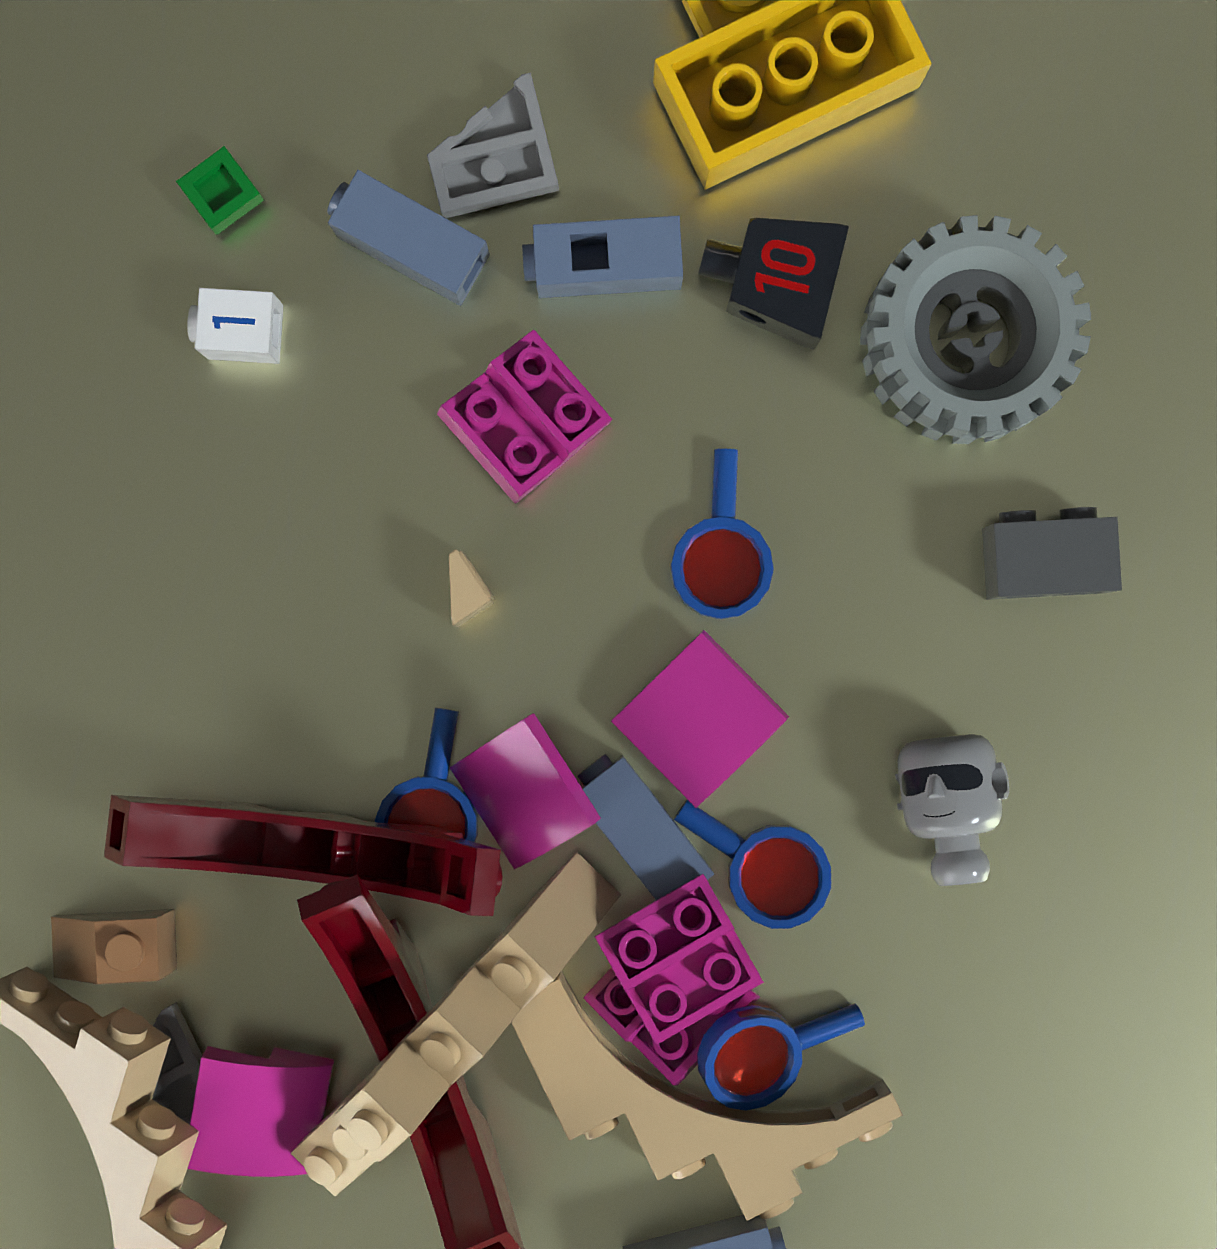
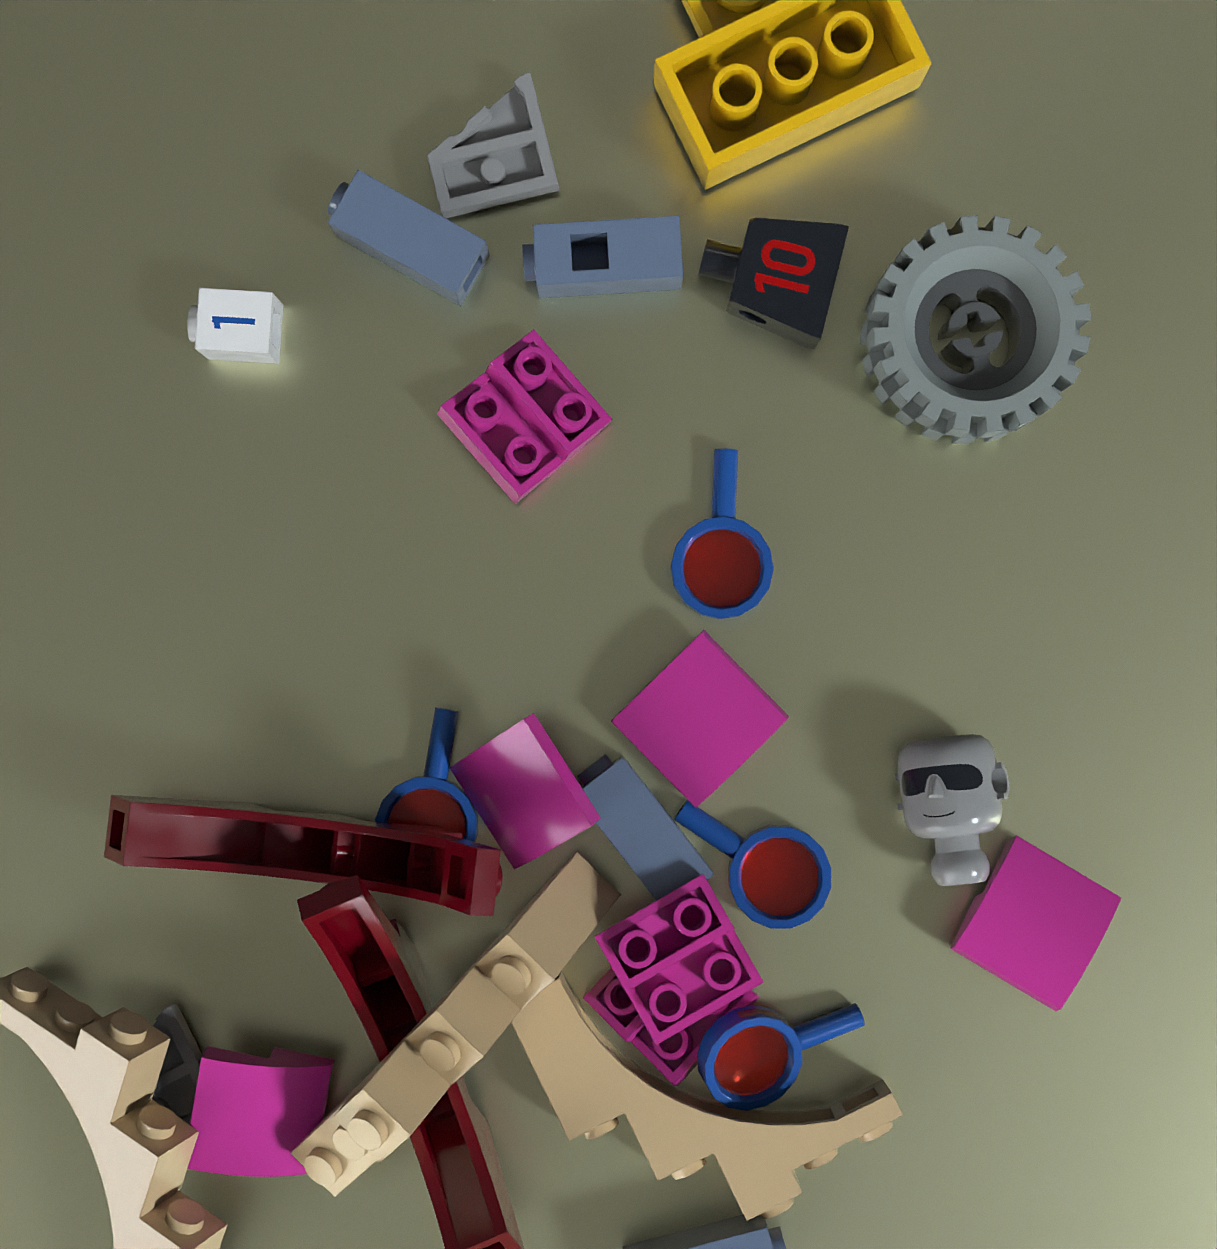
(114, 946): medium nougat slope -> none
(220, 190): green plate -> none
(467, 589): tan slope -> none
(1036, 923): none -> dark pink slope
(1051, 555): dark grey brick -> none

